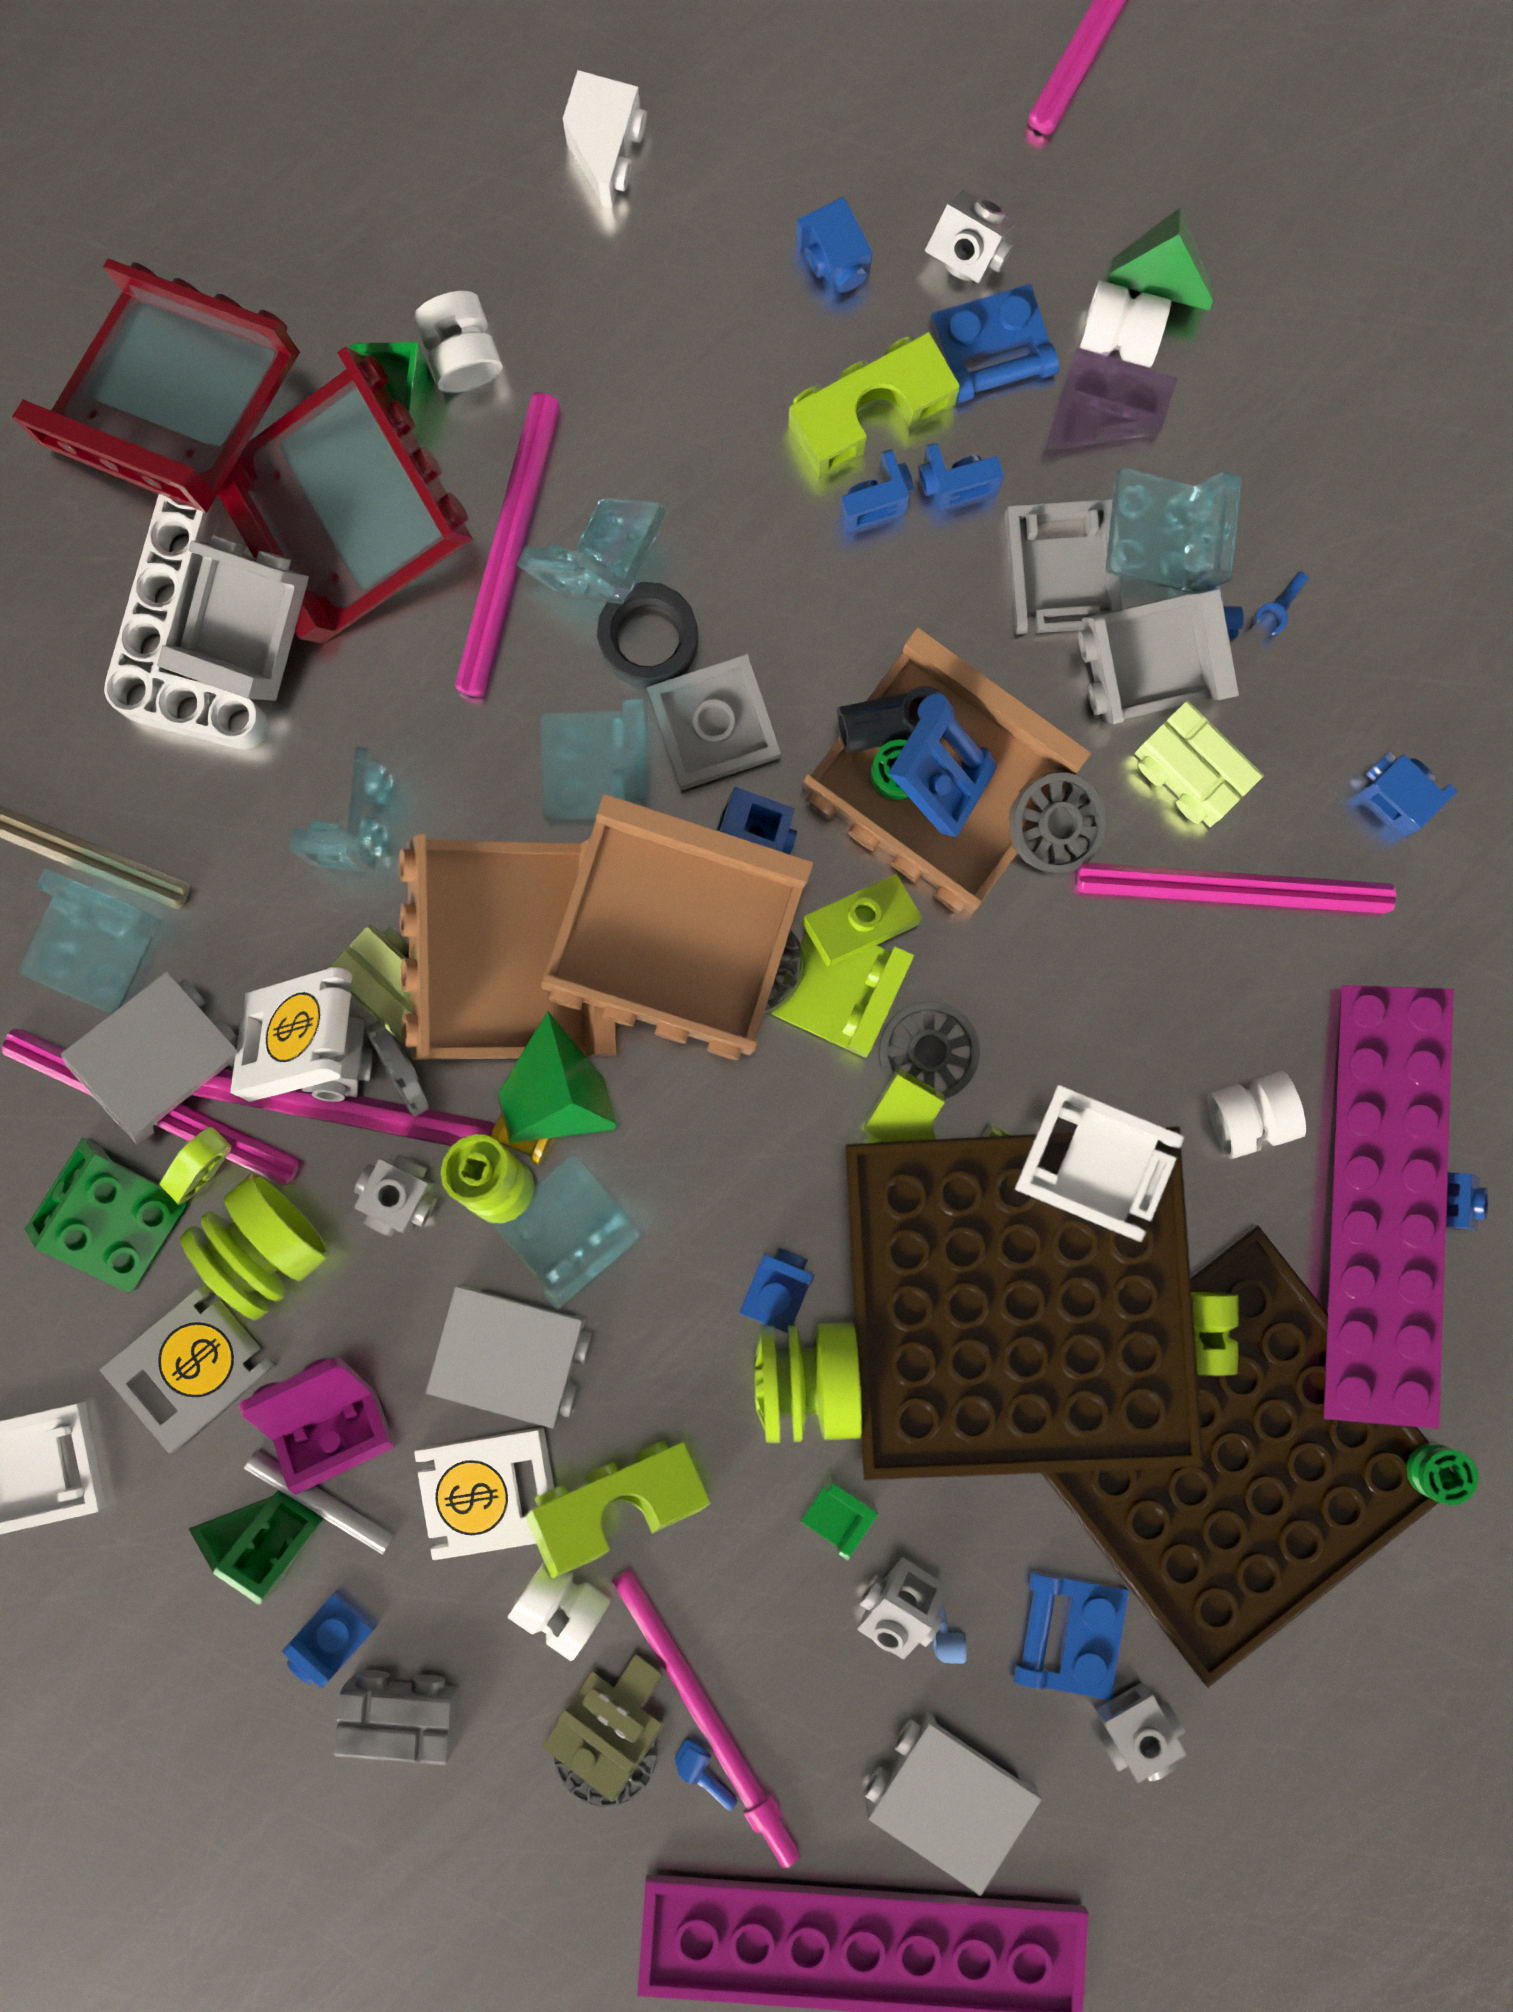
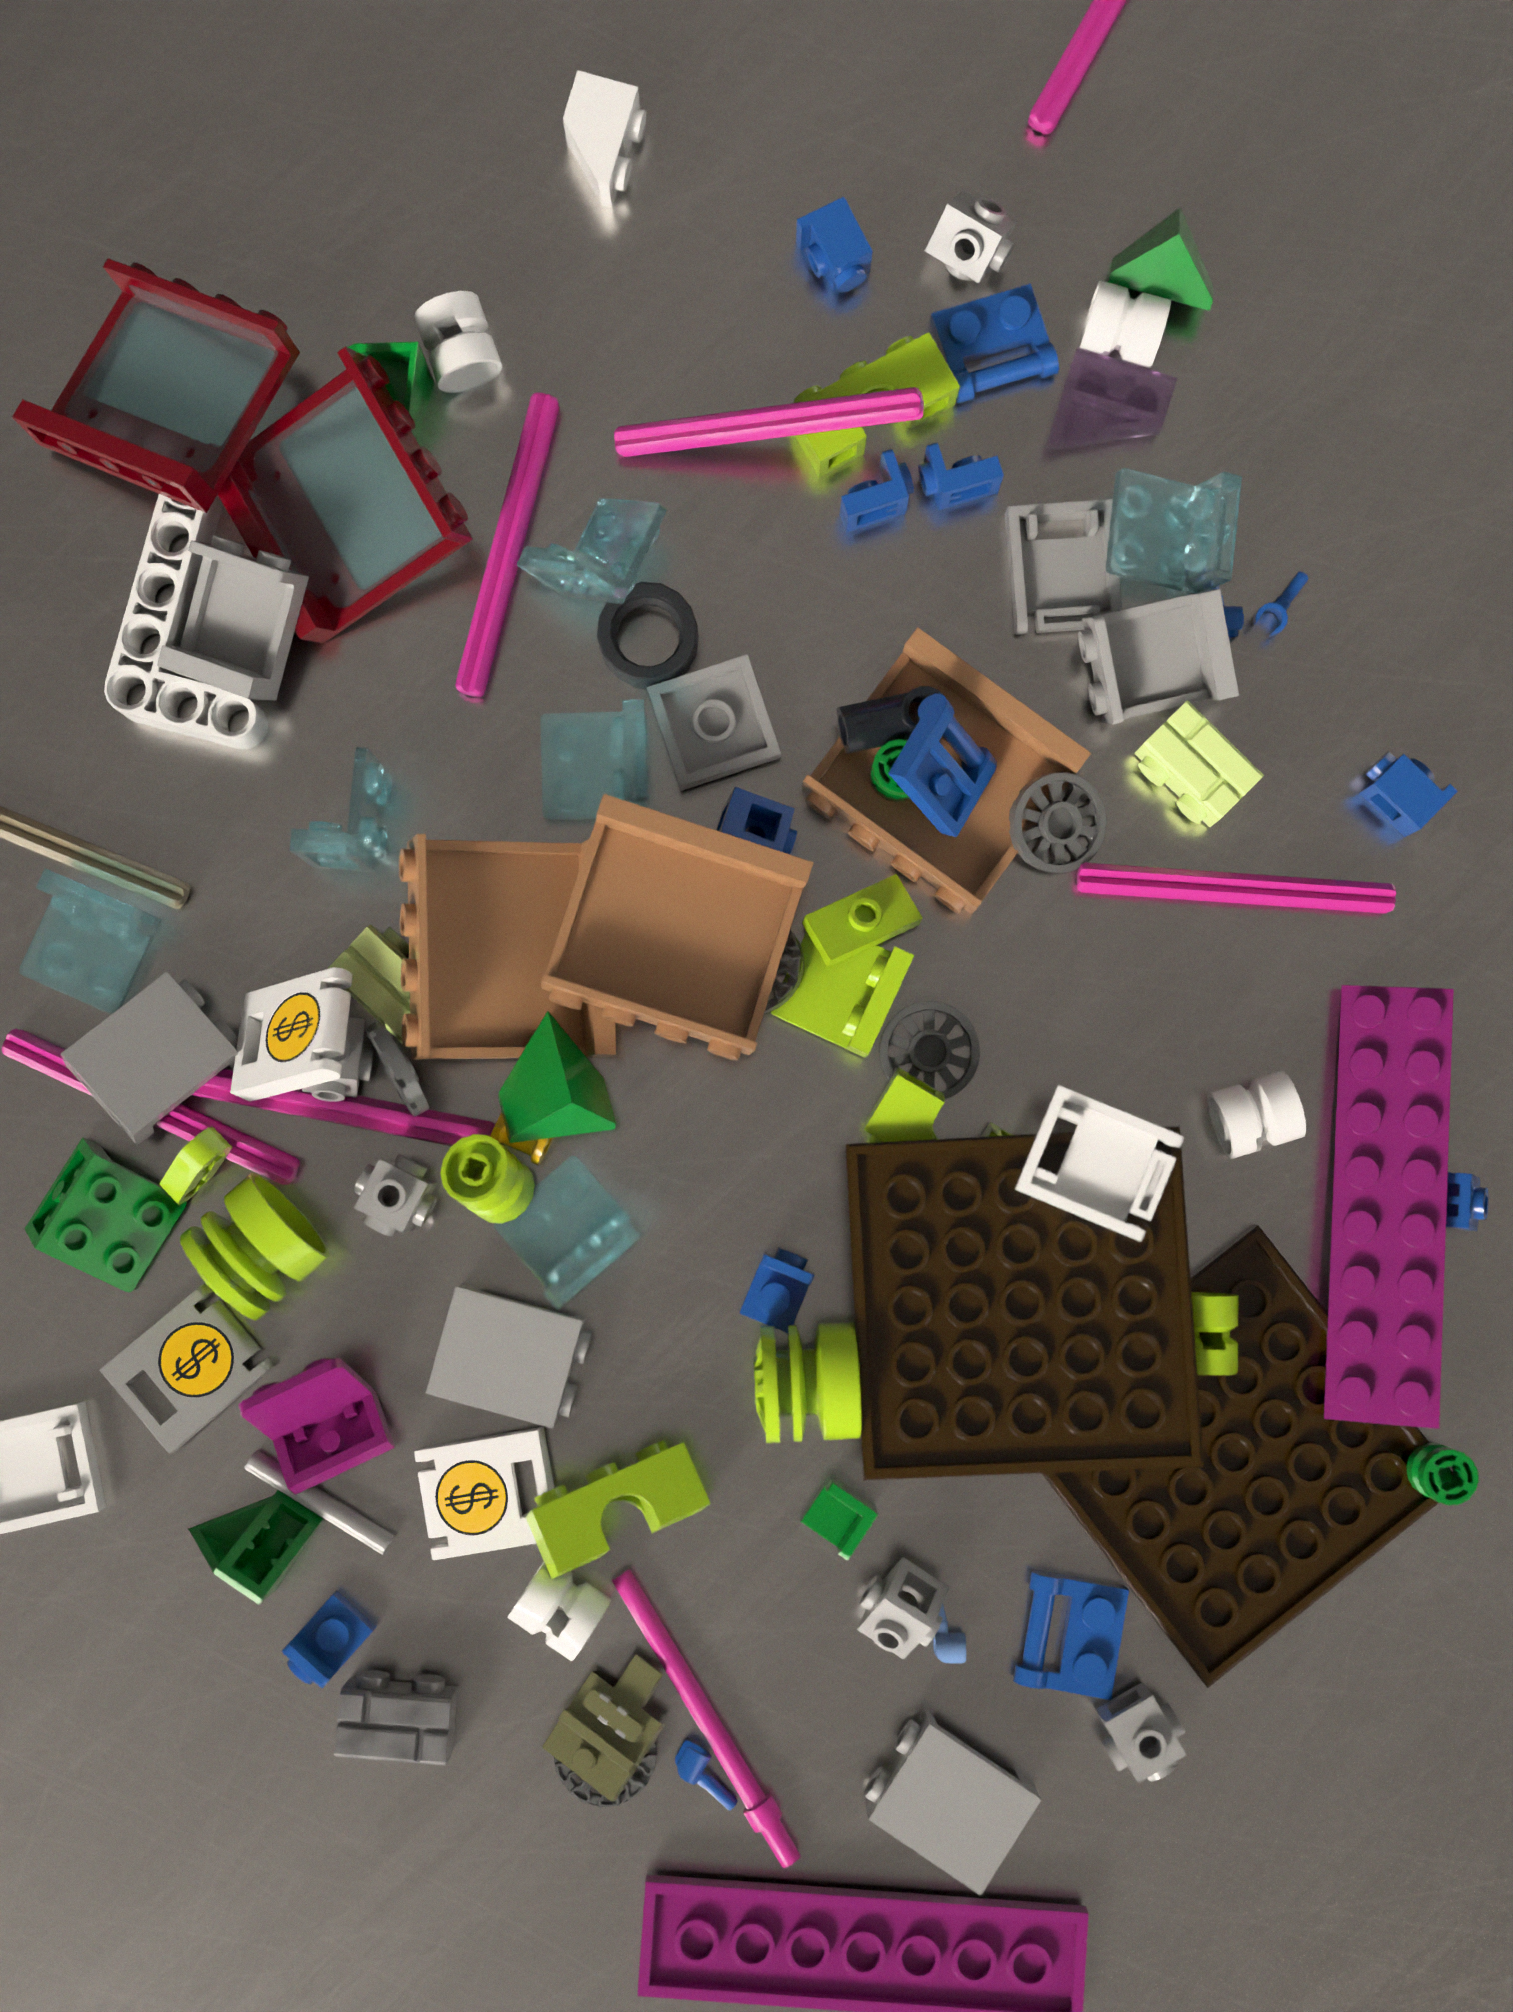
(770, 422): none -> axle

